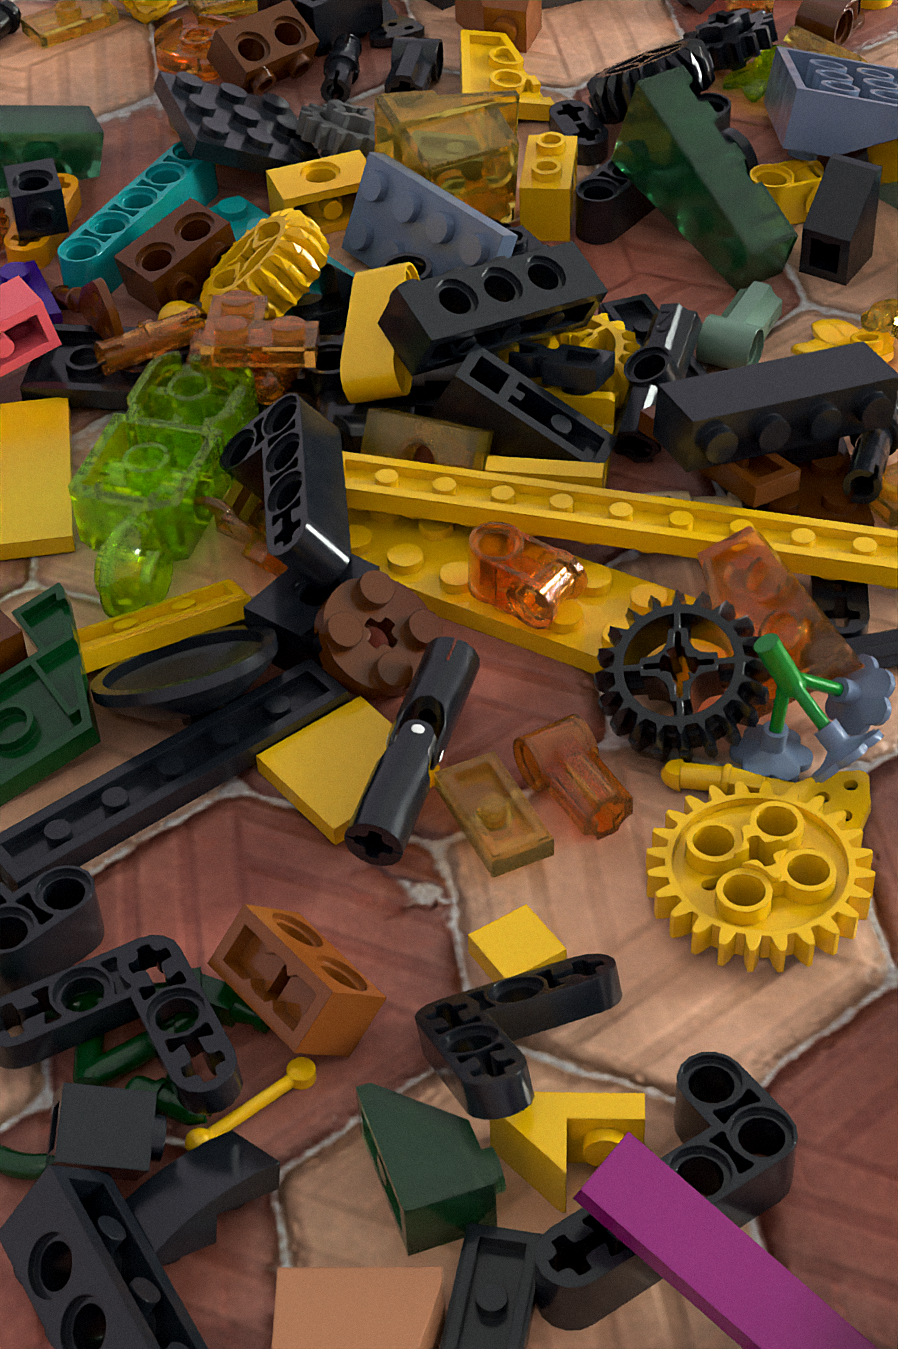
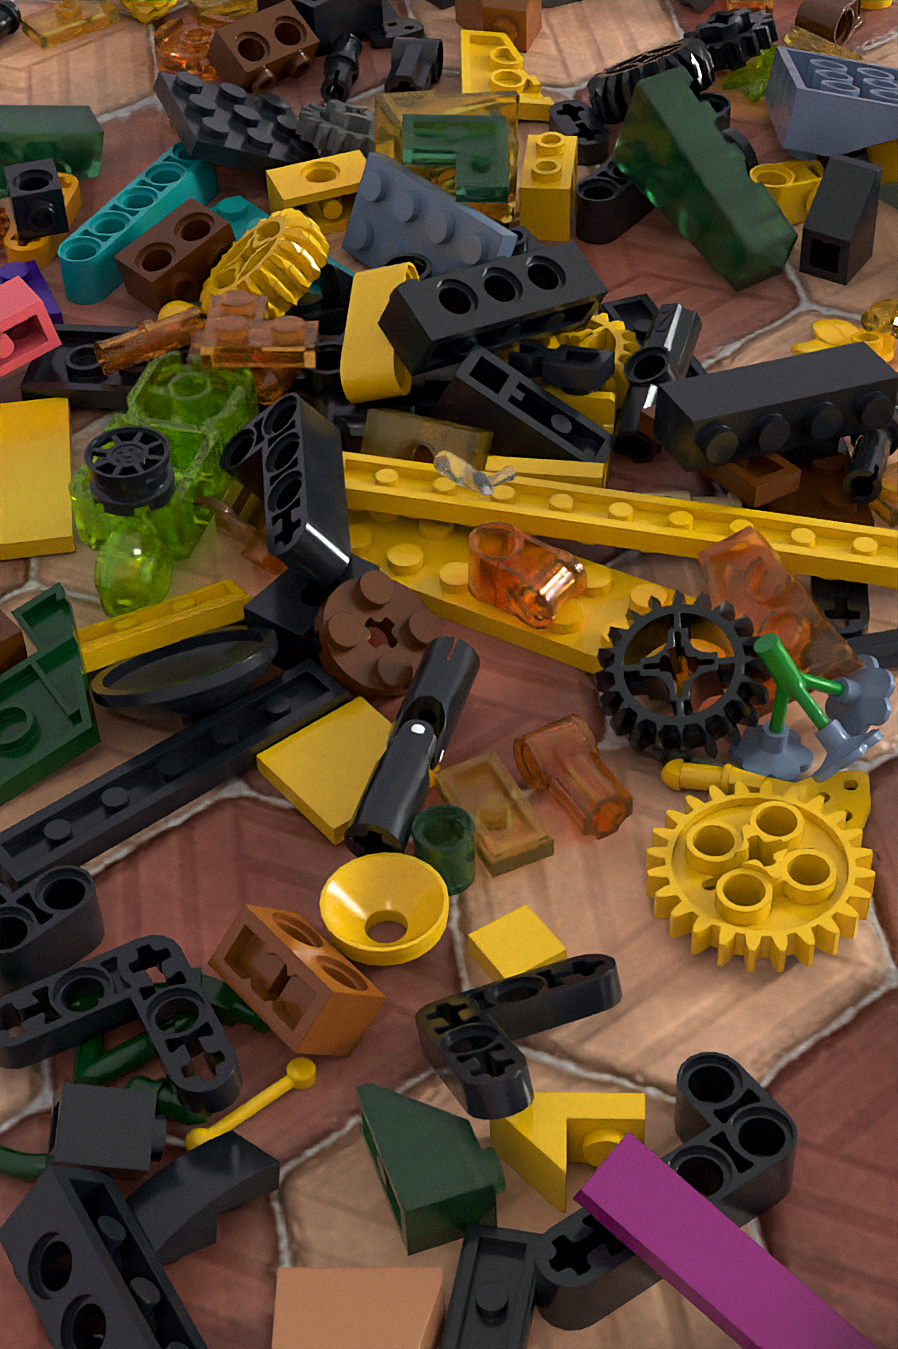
(95, 305): reddish brown piece -> none
(131, 471): none -> black wheel
(382, 890): none -> yellow piece
(446, 841): none -> clear green beam
(467, 476): none -> clear piece
(469, 143): none -> clear green plate
(741, 330): sand green piece -> none

